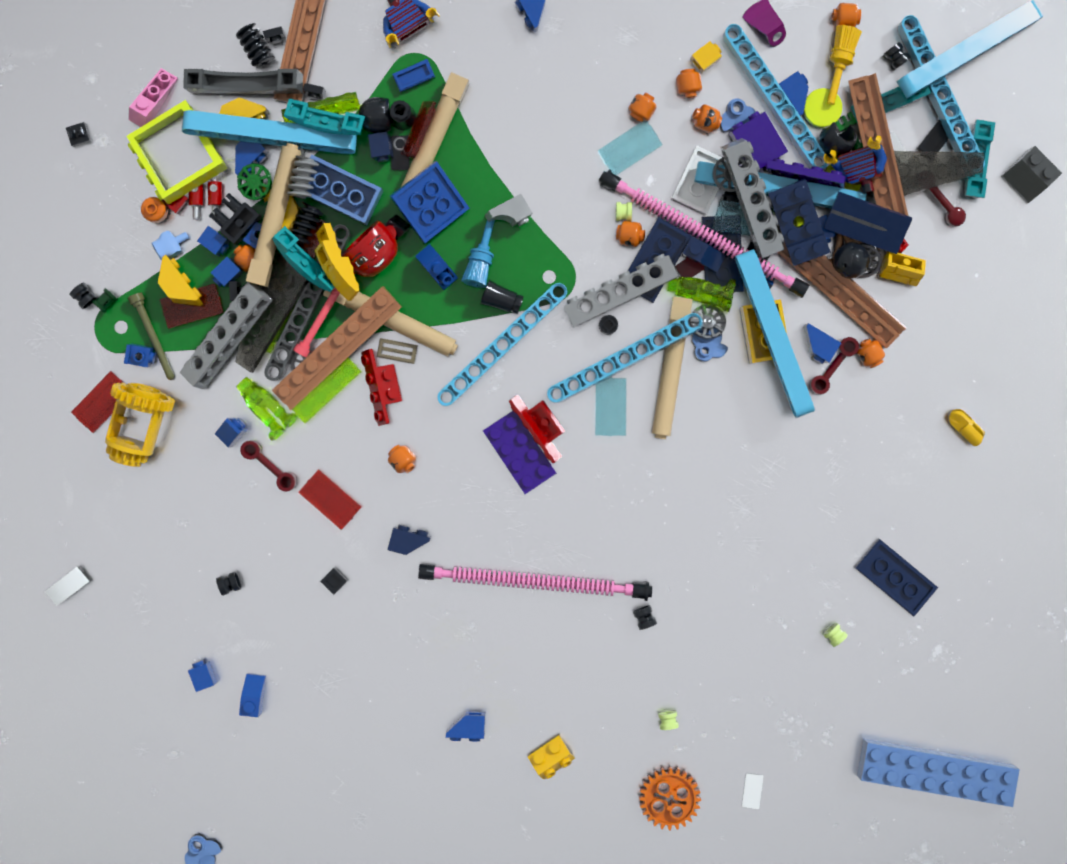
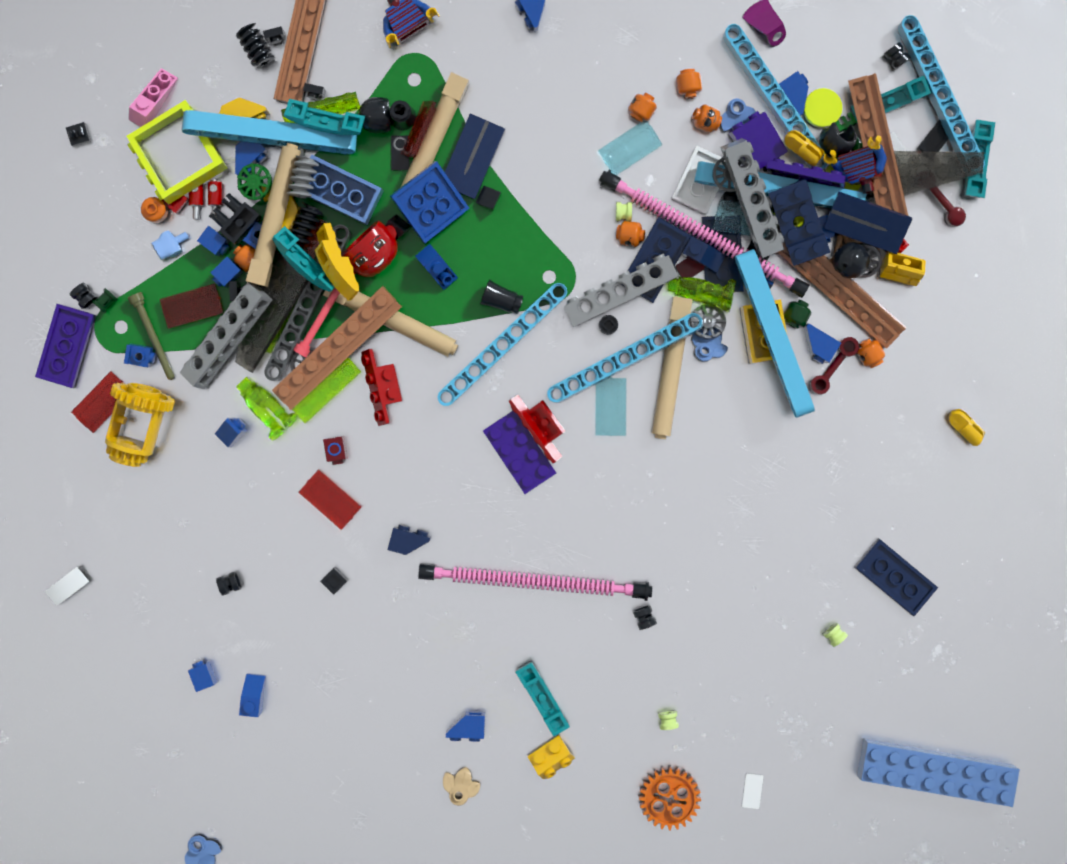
(65, 346): none -> dark purple plate
(177, 284): yellow slope -> none
(252, 450): dark red piece -> none
(270, 82): dark grey arch -> none
(335, 450): none -> dark red brick
(380, 146): dark blue brick -> none
(401, 459): orange head -> none
(412, 354): dark tan tile -> none
(413, 75): blue tile -> none
(461, 783): none -> tan plate
(473, 155): none -> dark blue tile
(479, 261): dark azure piece -> none
(488, 198): none -> black slope
(512, 211): light grey arch -> none
(542, 698): none -> teal slope
(706, 56): yellow brick -> none
(797, 314): none -> dark green head
(803, 147): none -> yellow arm
(842, 55): yellow piece -> none
(846, 14): orange head -> none
(969, 49): beam -> none
(1031, 174): dark grey slope -> none

